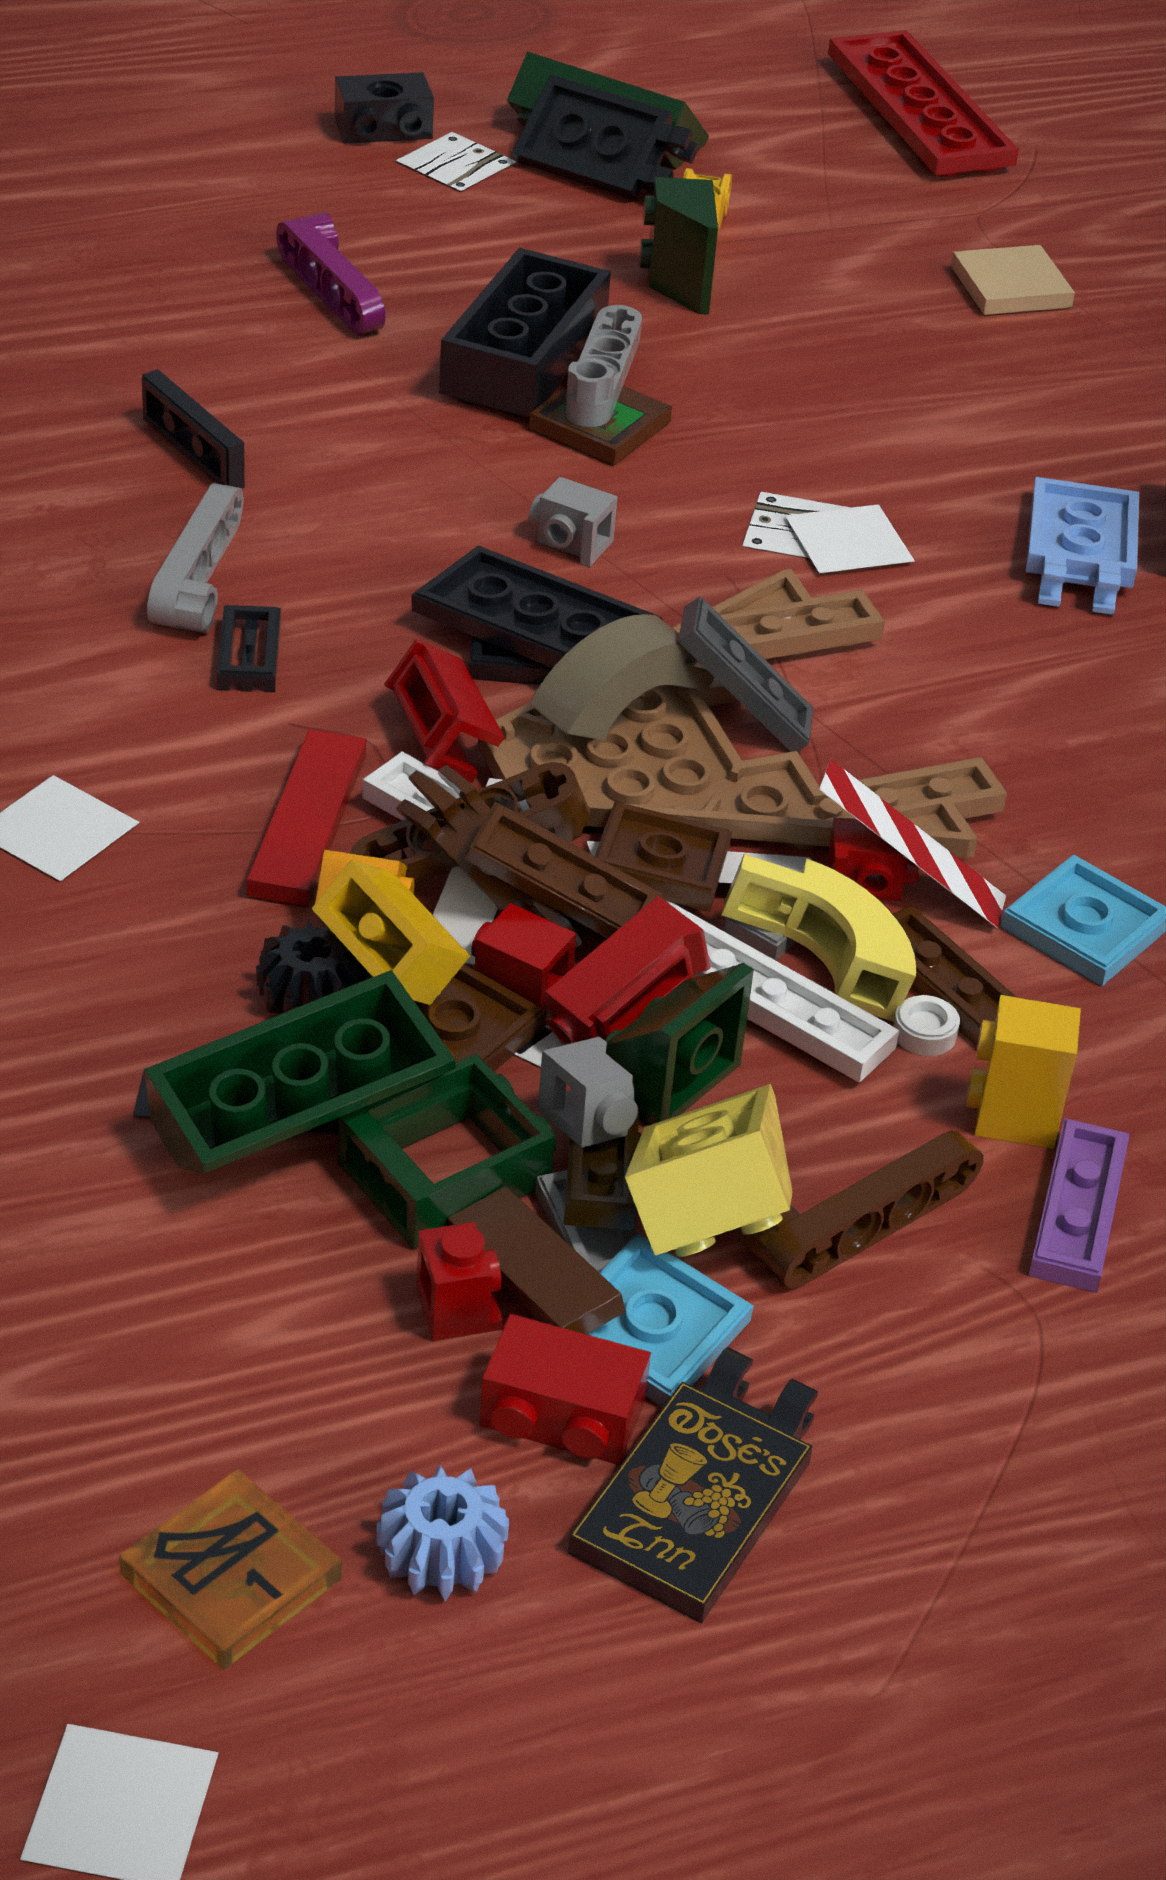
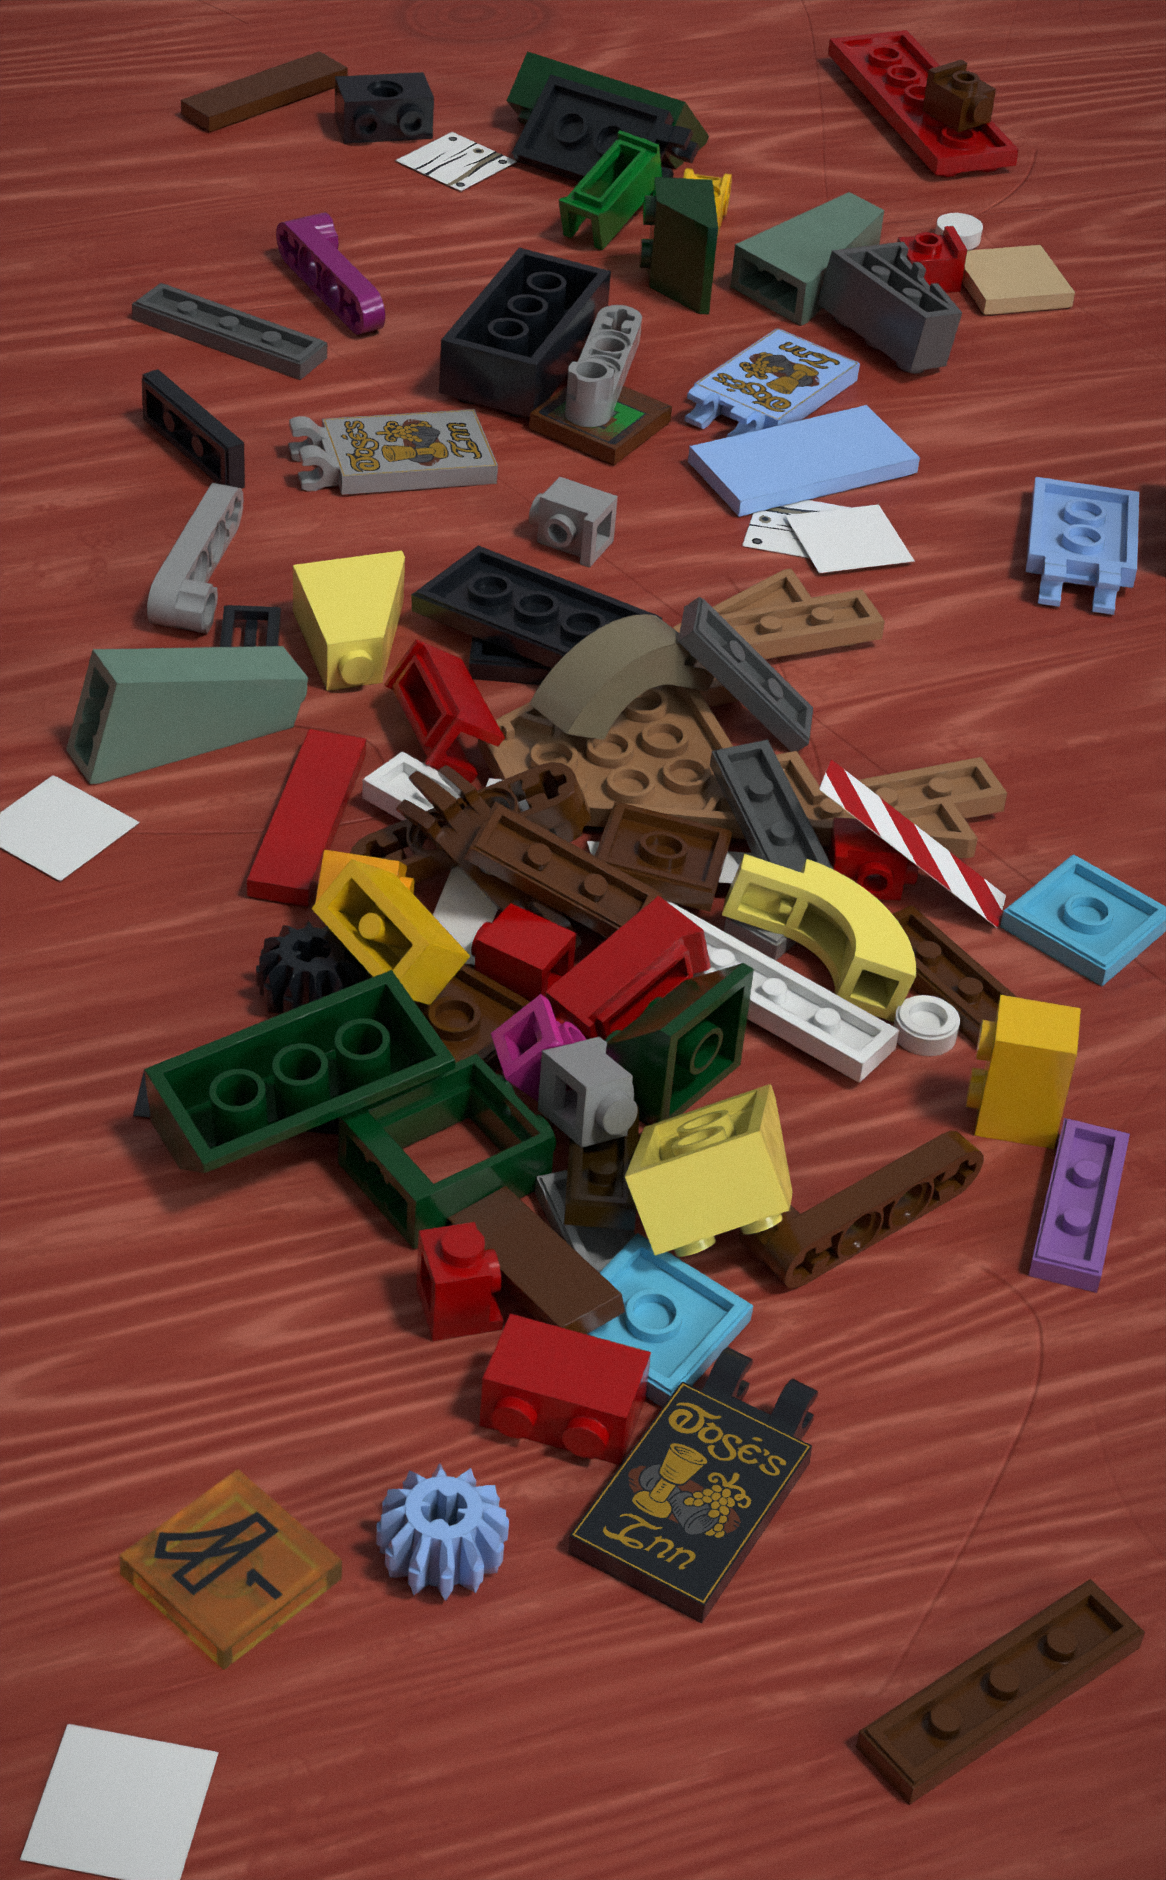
(179, 703): none -> sand green slope
(230, 331): none -> dark grey tile
(262, 91): none -> reddish brown tile
(350, 615): none -> light yellow slope
(394, 452): none -> light grey tile
(524, 1037): none -> dark pink brick
(612, 189): none -> green window
(766, 805): none -> dark grey tile
(771, 384): none -> light blue tile
(789, 261): none -> sand green slope
(803, 460): none -> light blue tile
(891, 305): none -> dark grey wedge
(941, 256): none -> red brick
(958, 97): none -> reddish brown brick
(967, 227): none -> white tile
(999, 1691): none -> reddish brown tile

